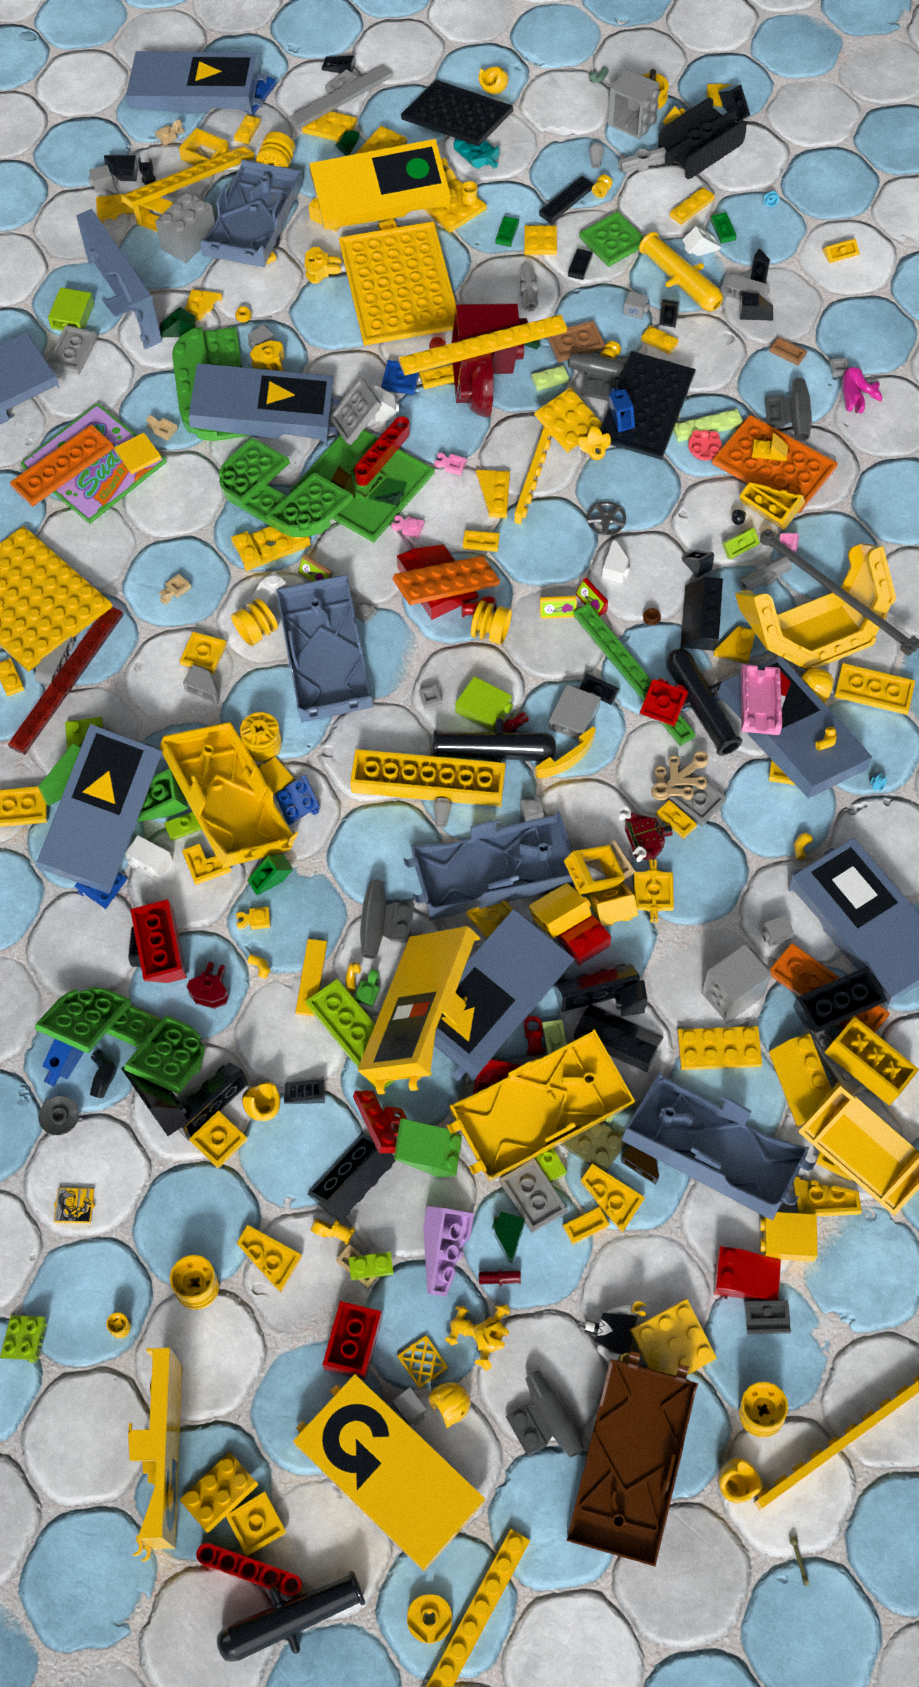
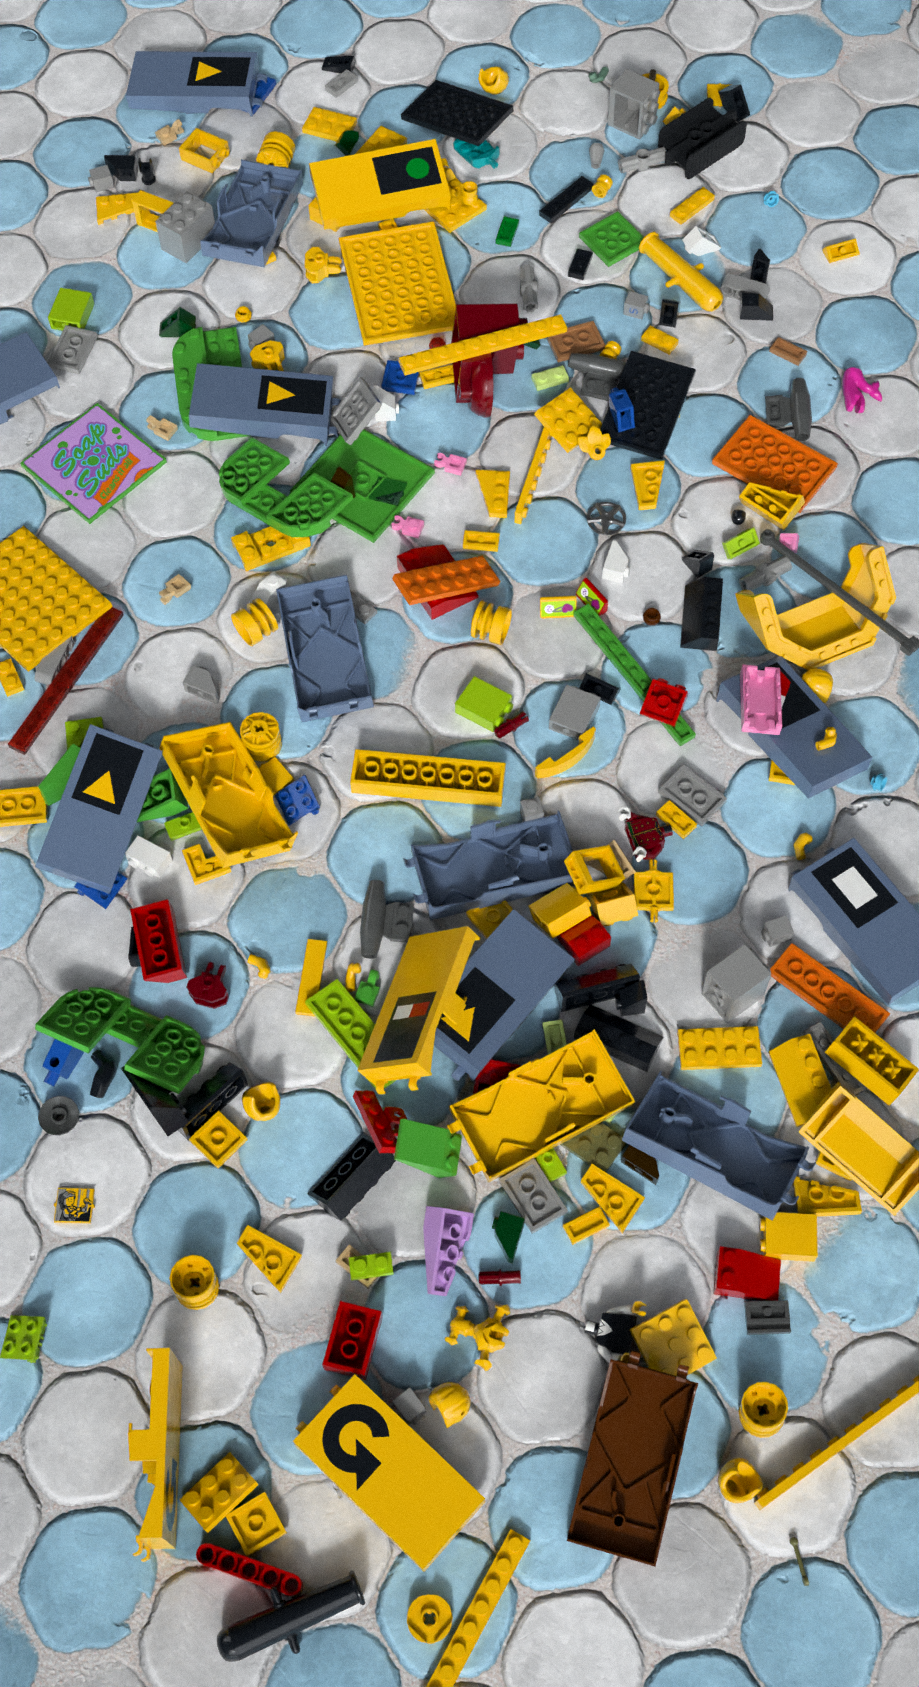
(61, 465): orange plate -> none
(115, 1322): yellow wheel -> none
(120, 276): sand blue piece -> none
(137, 453): yellow tile -> none
(187, 177): yellow plate -> none
(201, 302): yellow wing -> none
(203, 652): yellow plate -> none
(247, 129): yellow plate -> none
(257, 918): yellow plate -> none
(270, 873): green slope -> none
(313, 570): slope -> none
(320, 1098): black slope -> none
(337, 1230): yellow connector -> none
(340, 96): light grey tile -> none
(382, 451): red beam -> none
(430, 697): light grey plate -> none
(432, 1376): yellow window -> none
(442, 811): light grey cone -> none
(469, 608): red connector -> none
(495, 745): black piece -> none
(534, 1037): red connector -> none
(540, 240): yellow plate -> none
(546, 1418): dark grey plate -> none
(647, 483): none -> yellow wing
(700, 760): tan plant -> none
(702, 700): black piece -> none
(704, 444): coral dish -> none
(716, 422): yellowish green plate -> none
(723, 227): green plate -> none
(737, 645): yellow wing -> none
(773, 450): yellow slope -> none
(838, 366): light grey plate -> none
(839, 1000): black slope -> none
(875, 689): yellow plate -> none

